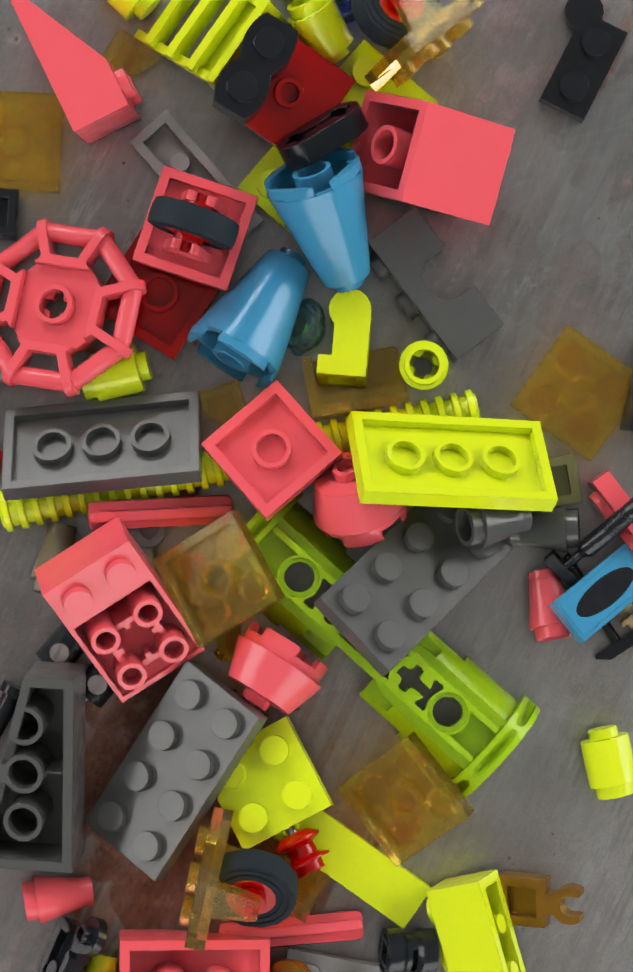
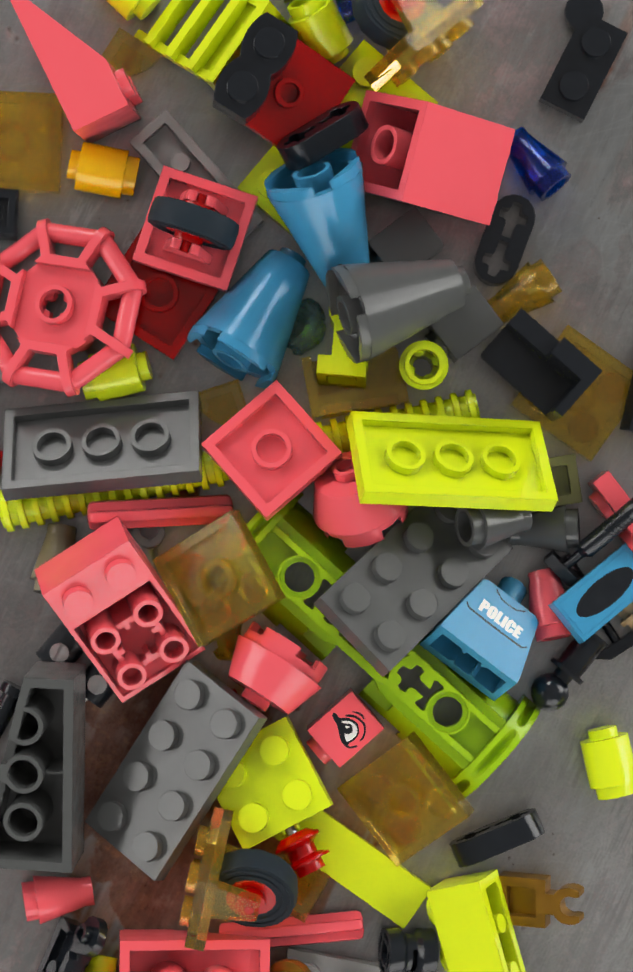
(103, 170): none -> yellow brick
(343, 729): none -> coral brick
(392, 301): none -> dark grey cone
(486, 636): none -> dark azure torso
(497, 837): none -> black beam
(515, 244): none -> black beam
(528, 289): none -> clear yellow cone
(537, 165): none -> clear blue cone
(539, 366): none -> black panel
(551, 689): none -> black pin

